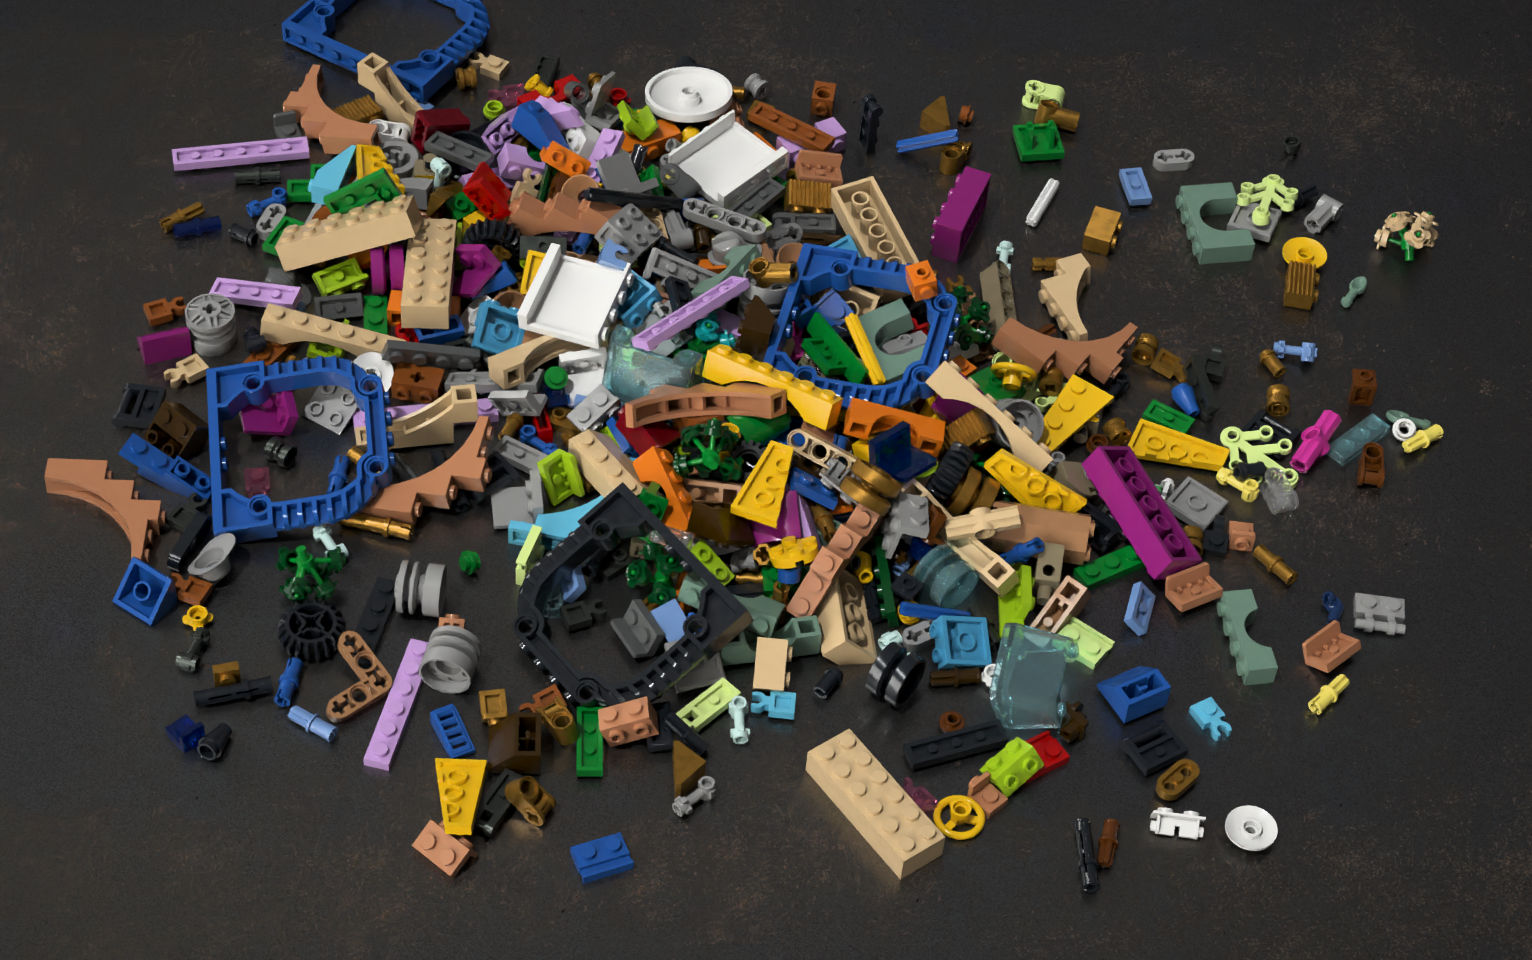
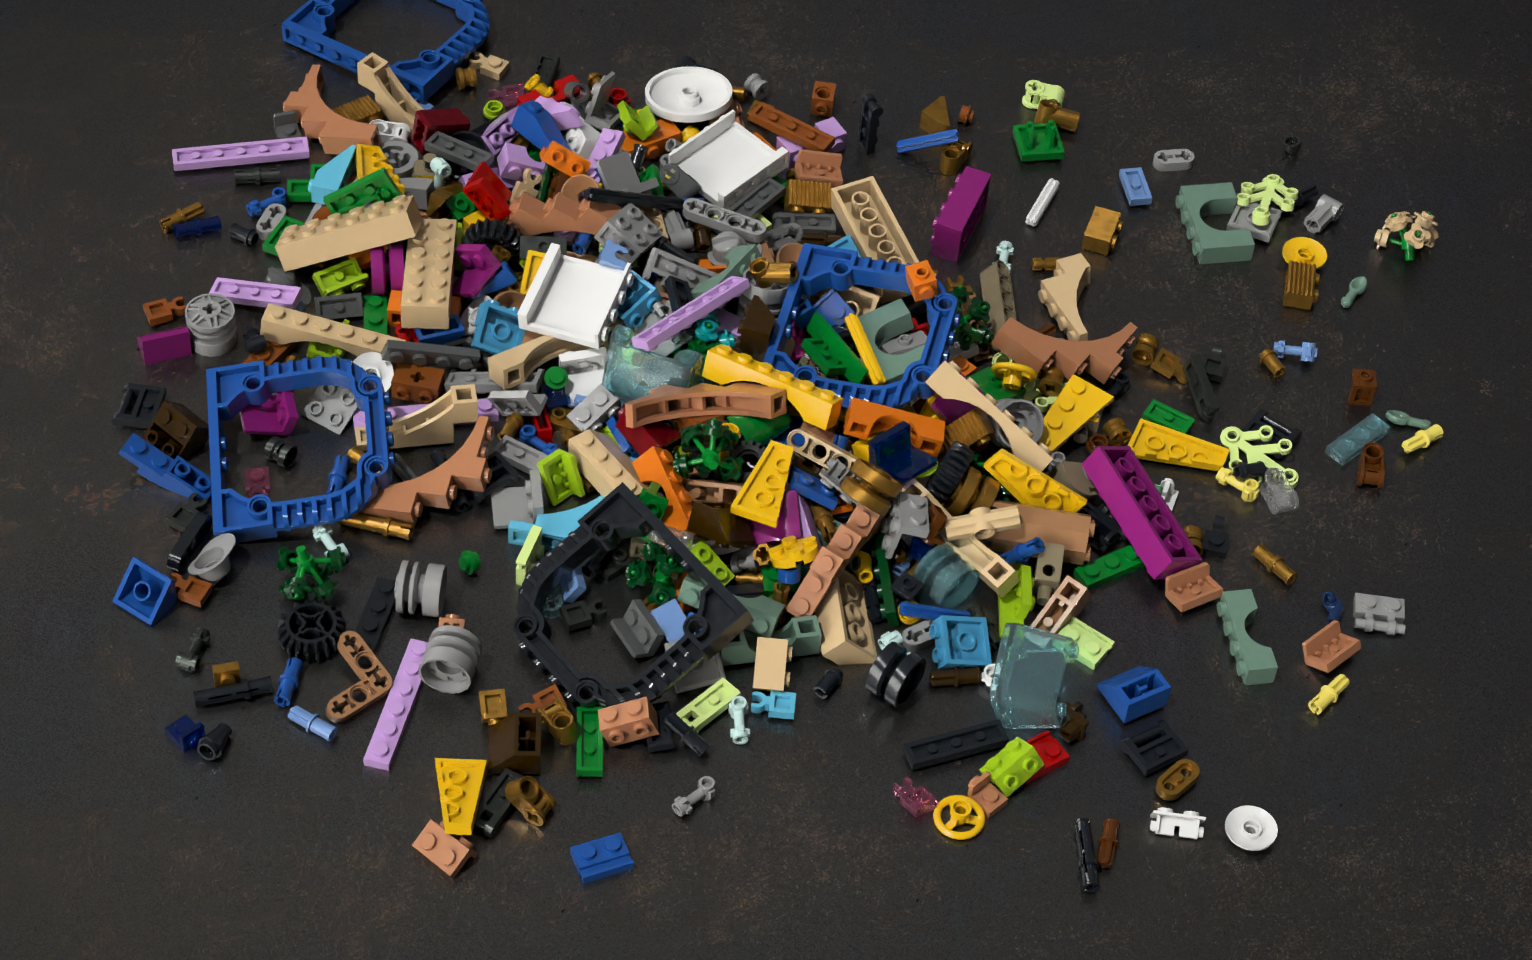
(95, 484): nougat arch -> none
(188, 369): tan plate -> none
(197, 617): yellow plate -> none
(447, 717): blue slope -> none
(687, 768): pearl gold slope -> none
(875, 803): tan brick -> none
(955, 717): reddish brown plate -> none
(1139, 608): medium blue plate -> none
(1185, 398): blue cone -> none
(1196, 504): light grey plate -> none
(1210, 716): medium azure plate -> none
(1241, 536): nougat bracket -> none
(1278, 400): pearl gold wheel -> none
(1315, 441): dark pink piece -> none
(1406, 423): white plate -> none

